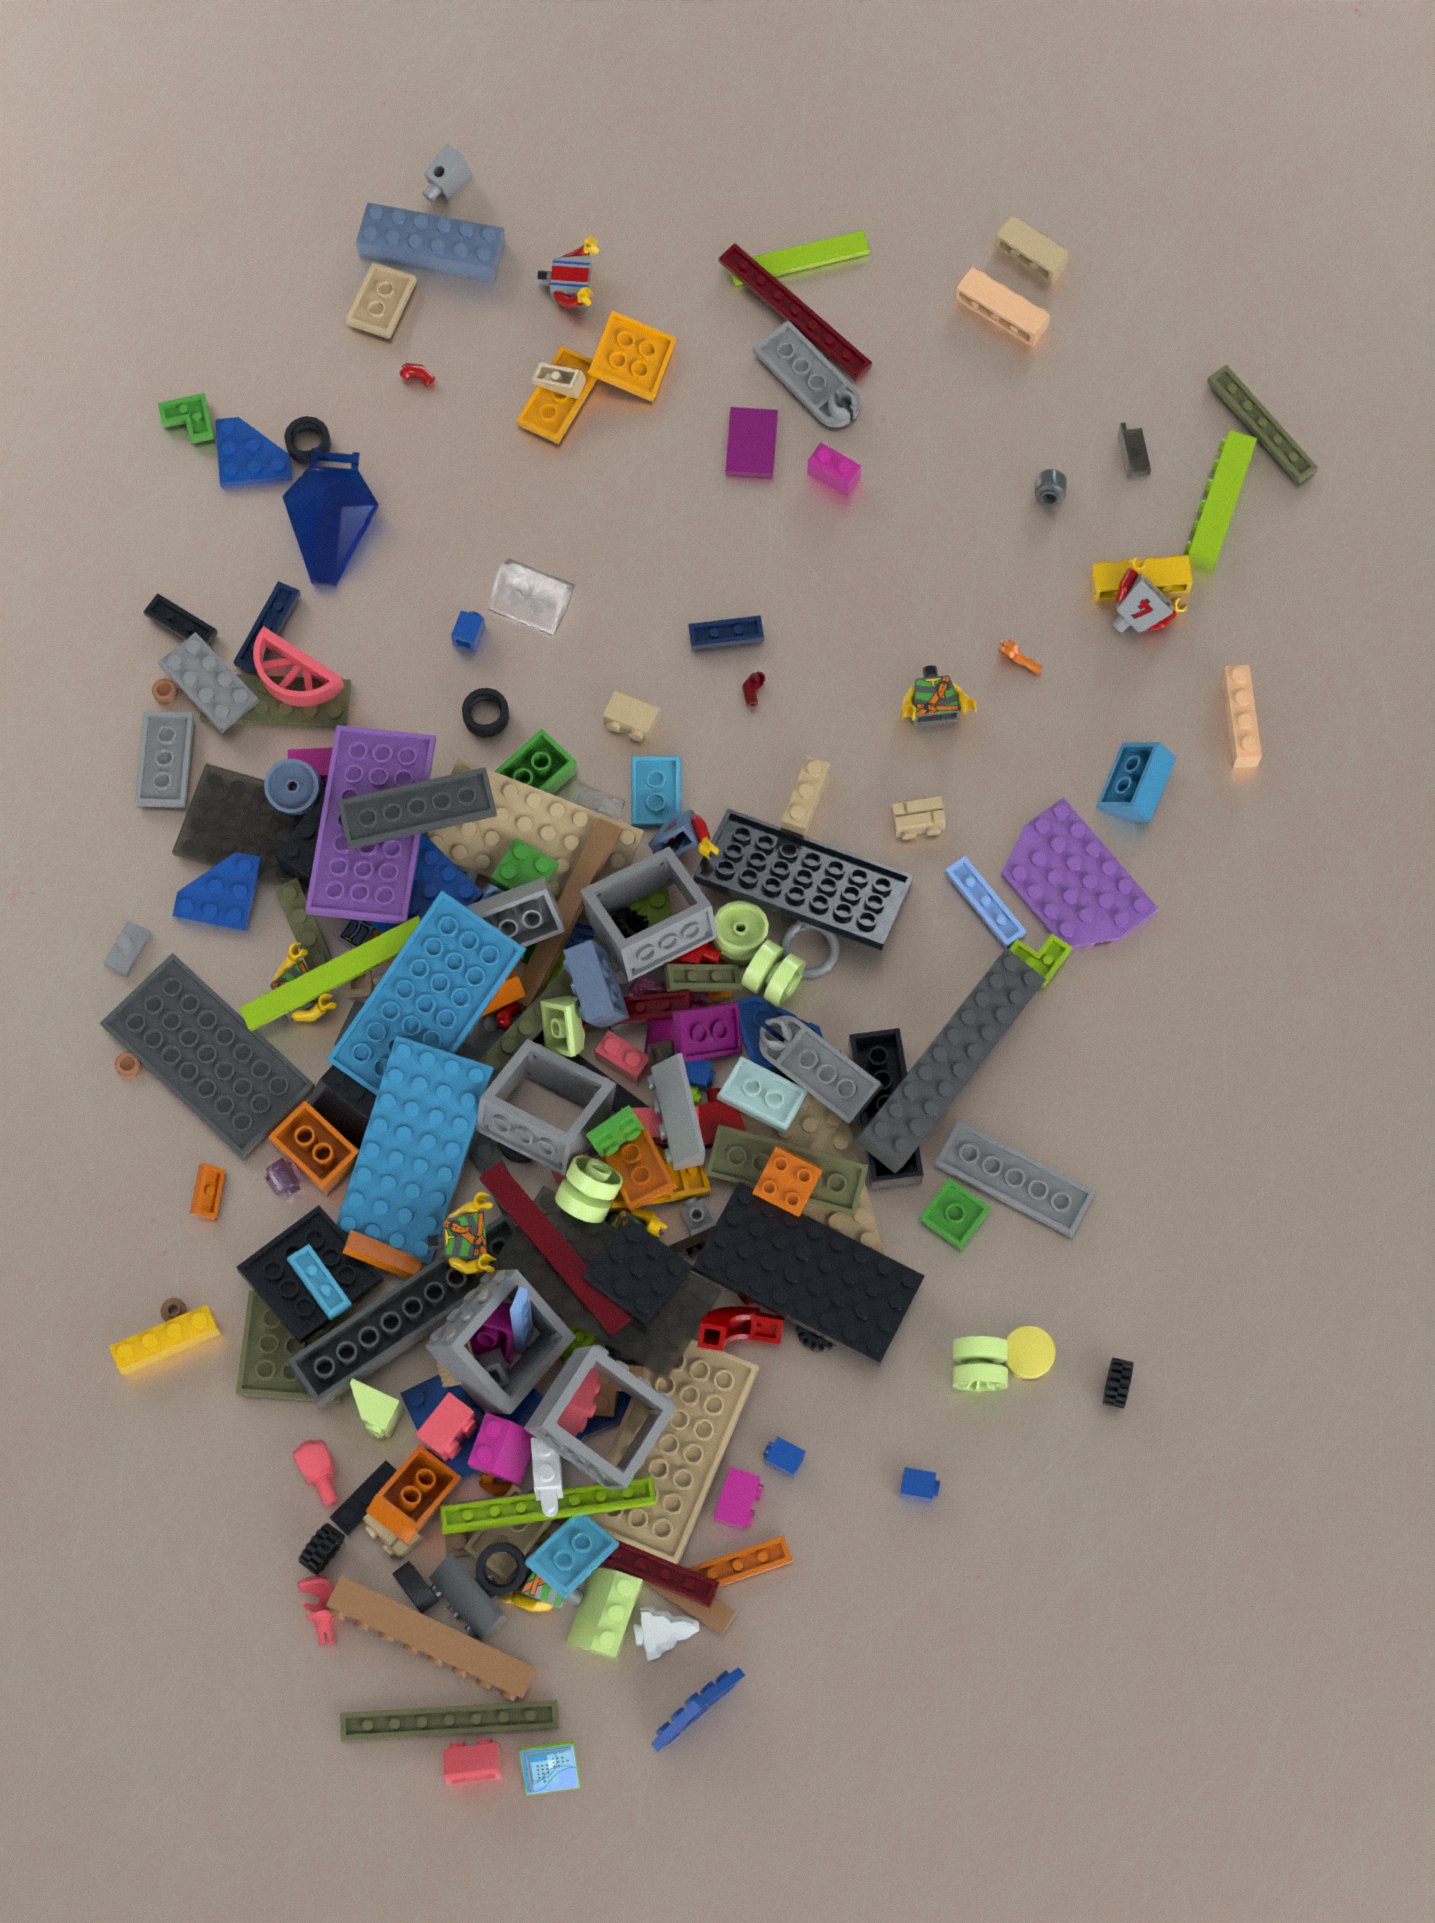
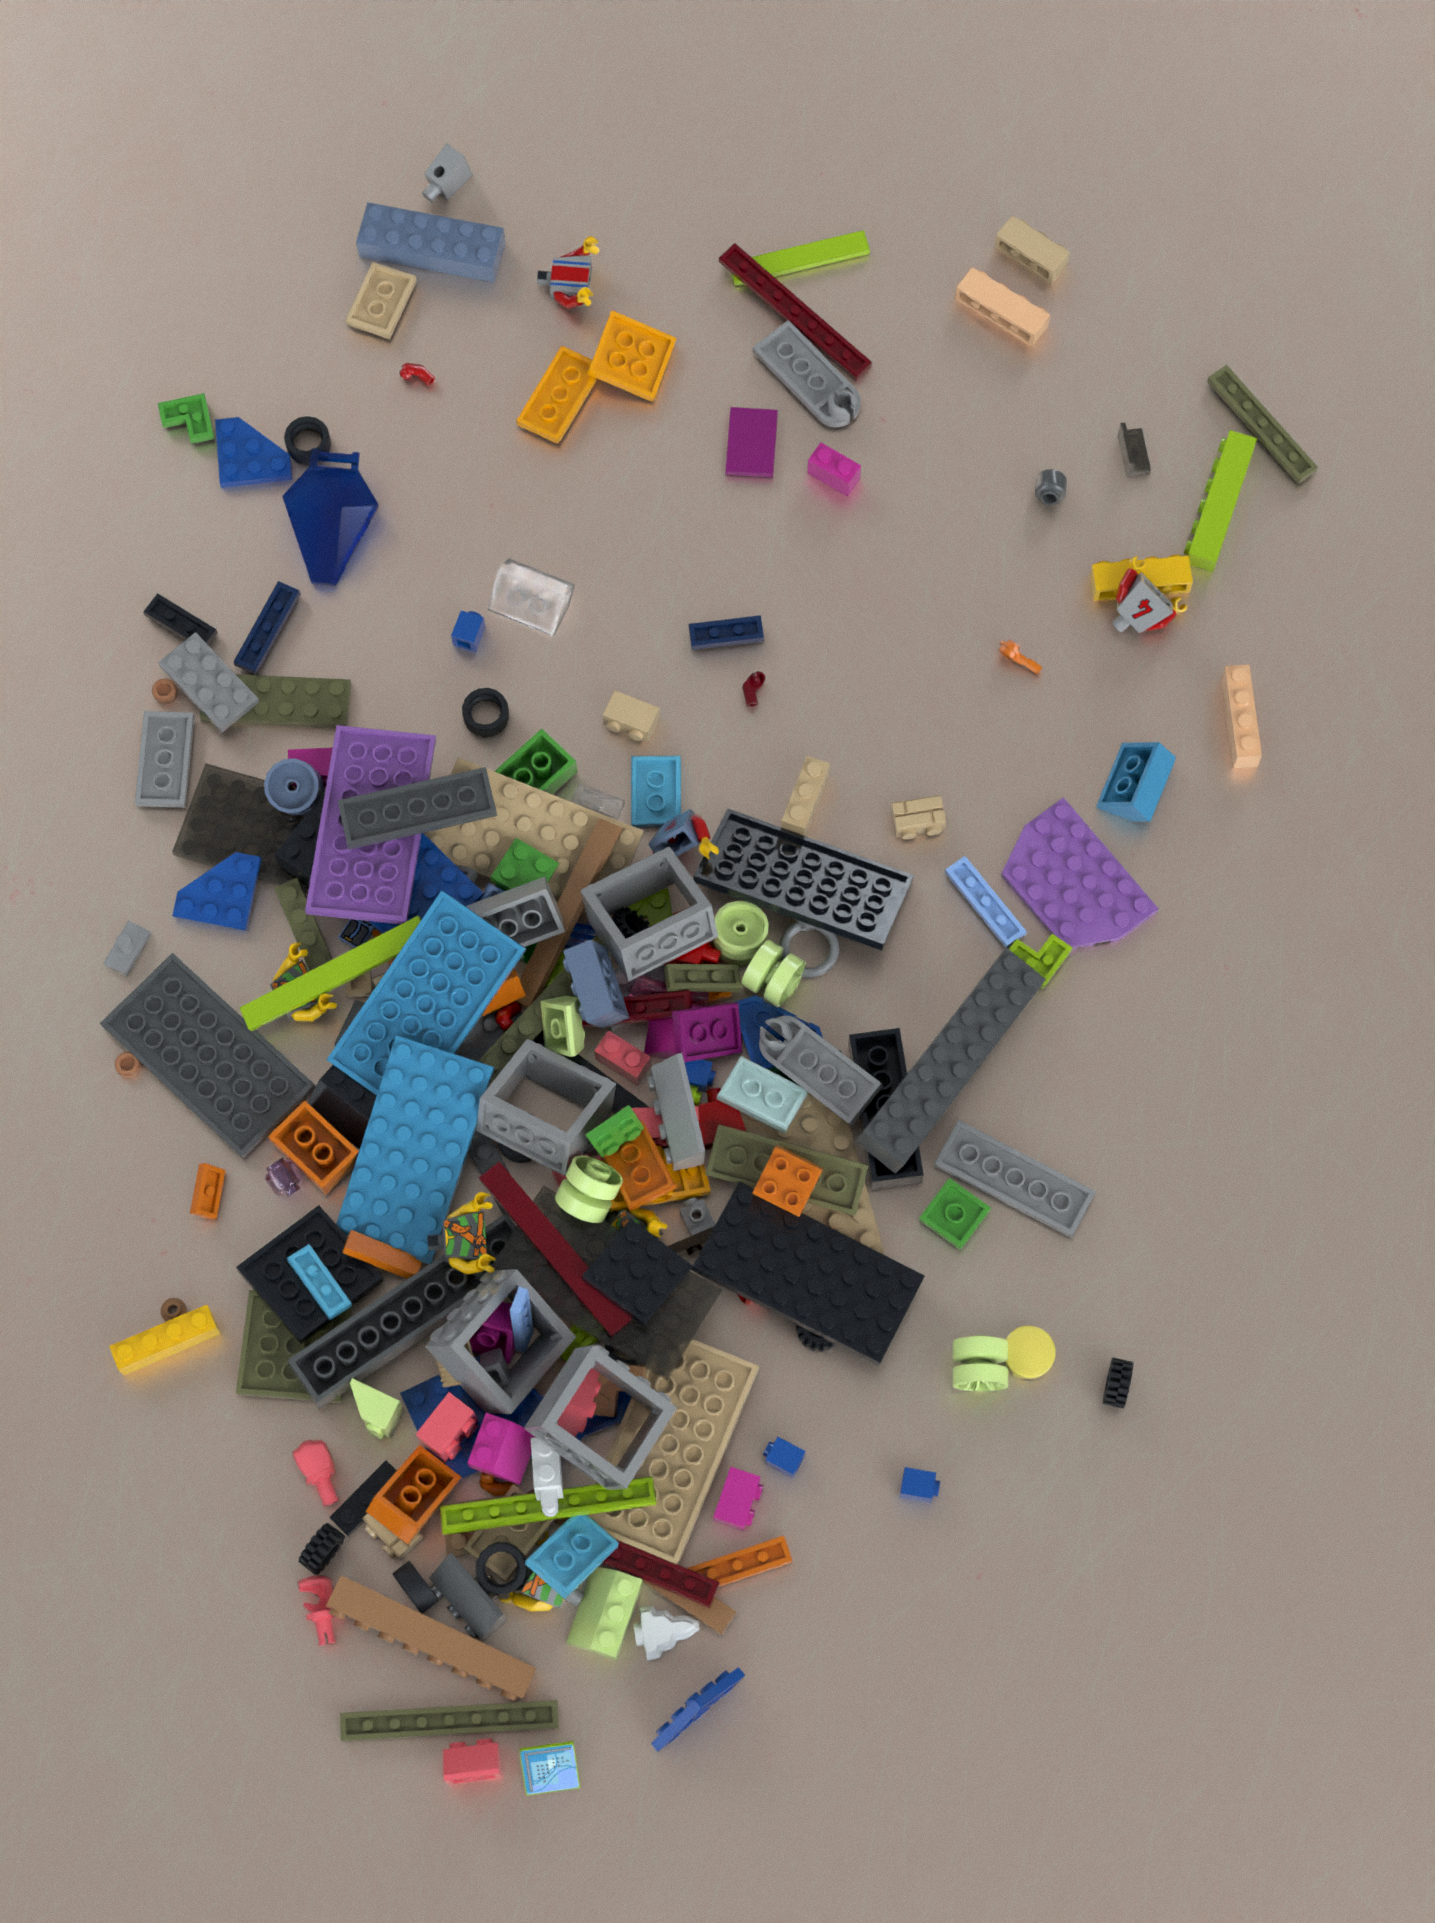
(294, 657): coral window -> none
(559, 379): tan slope -> none
(660, 1051): clear smoke plate -> none
(738, 1323): red arch -> none
(935, 699): torso -> none

